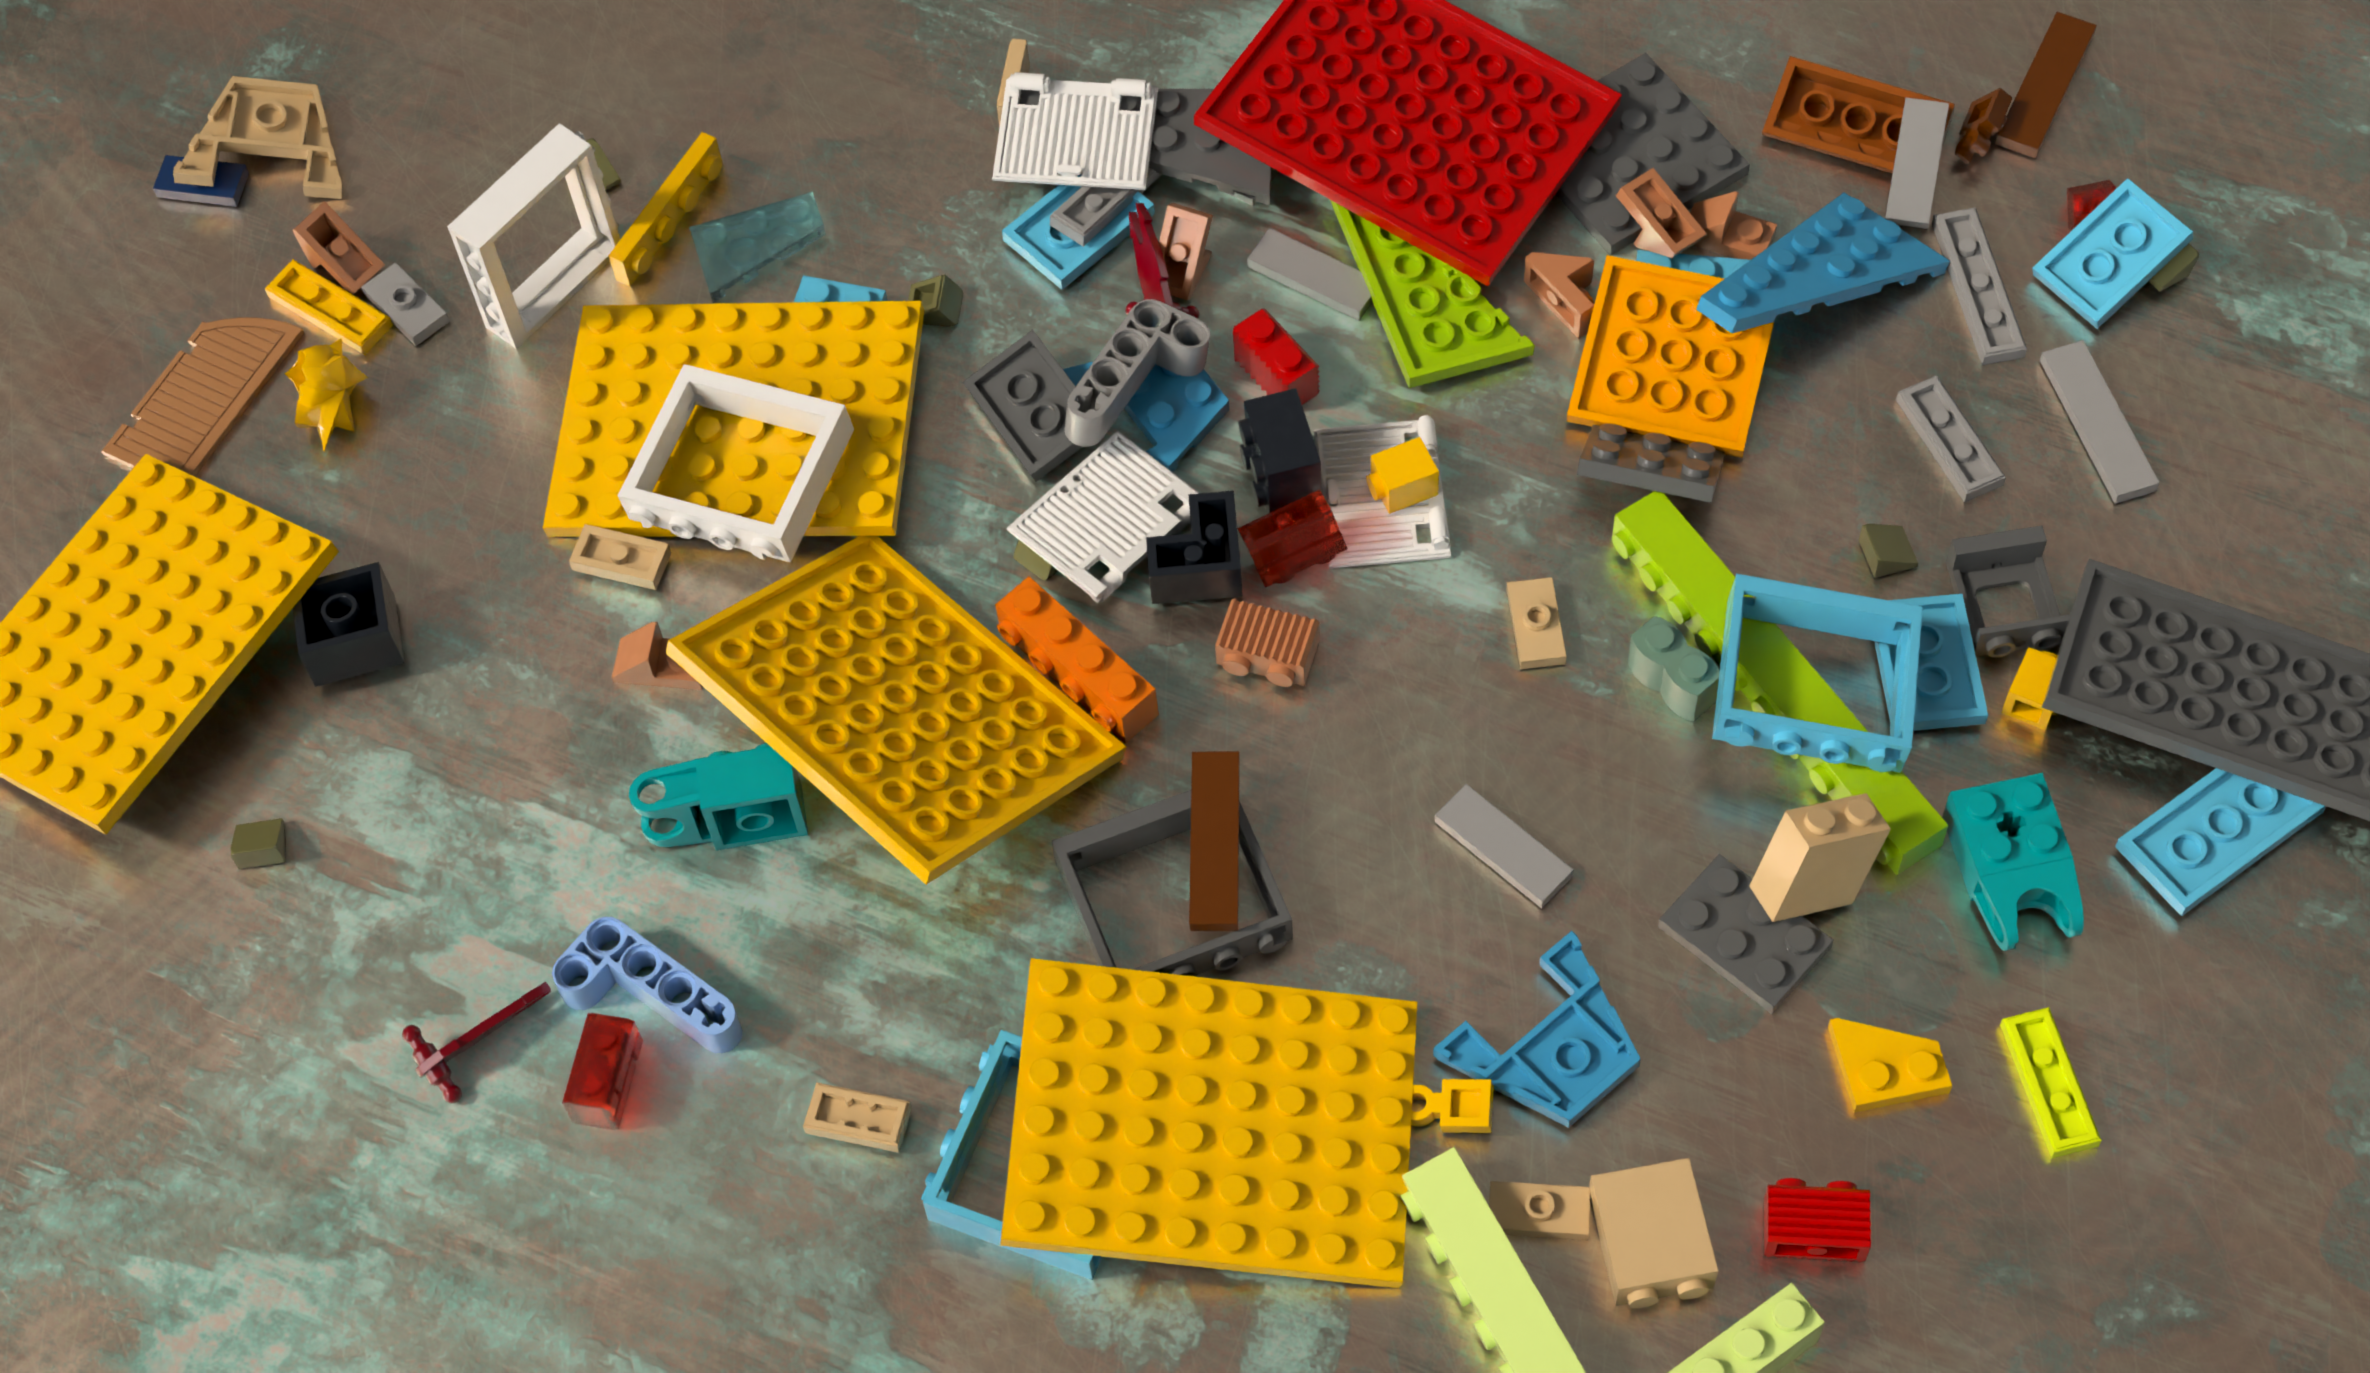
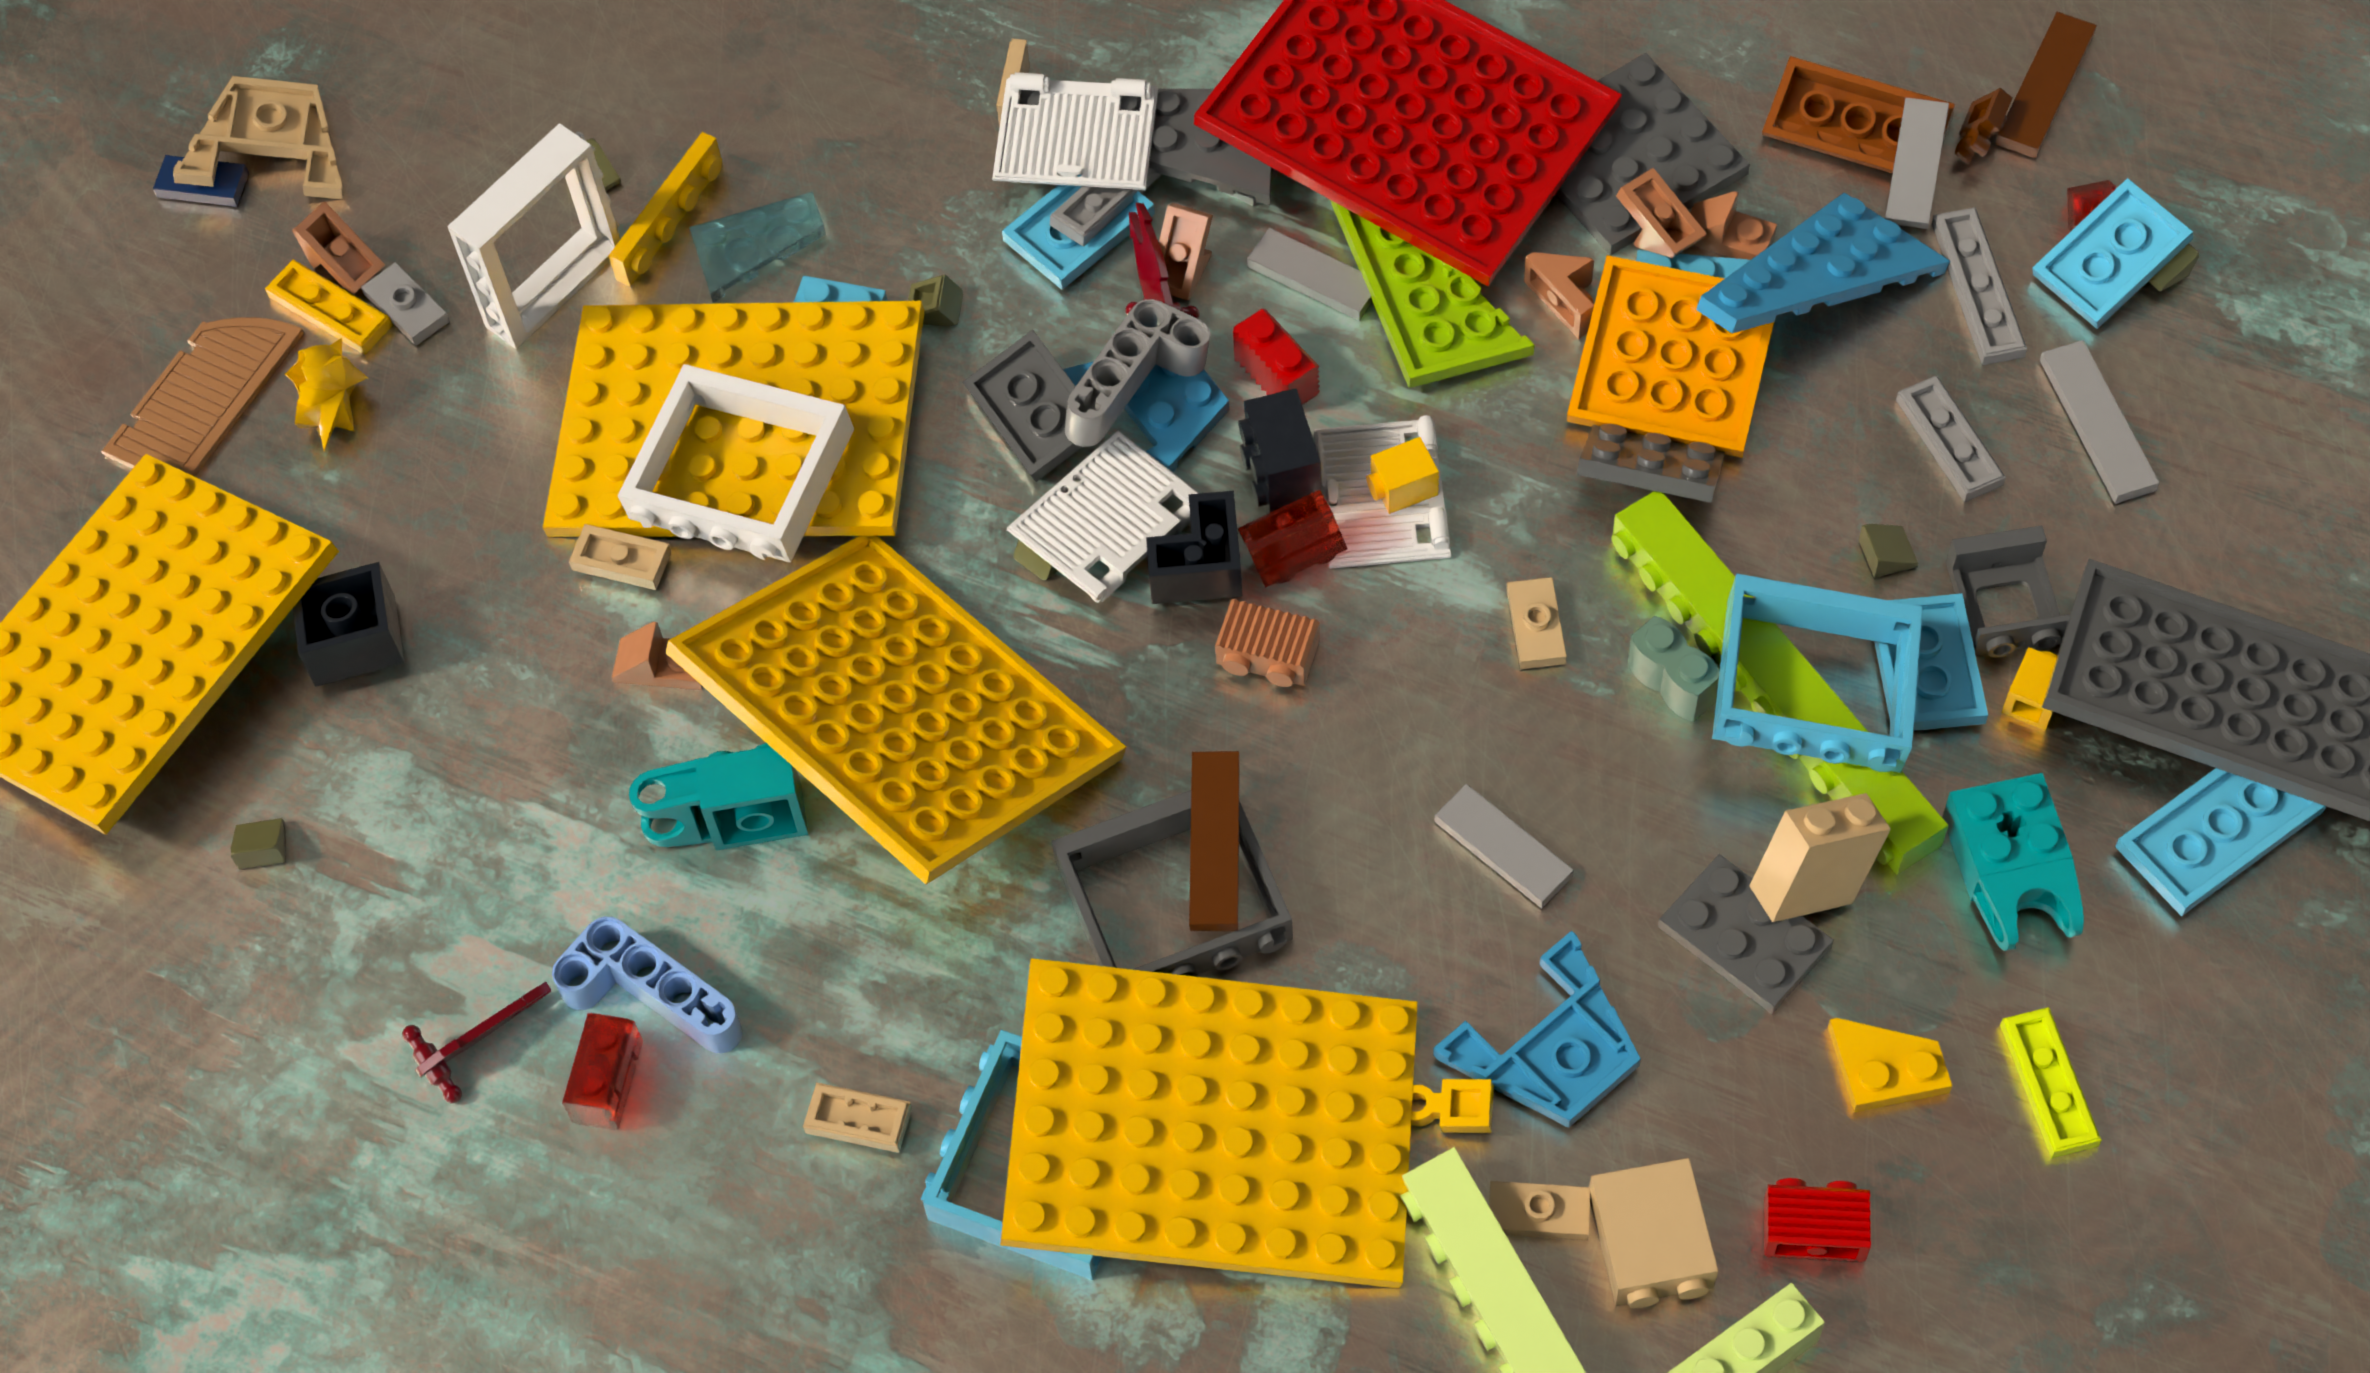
(1076, 660): orange brick -> none

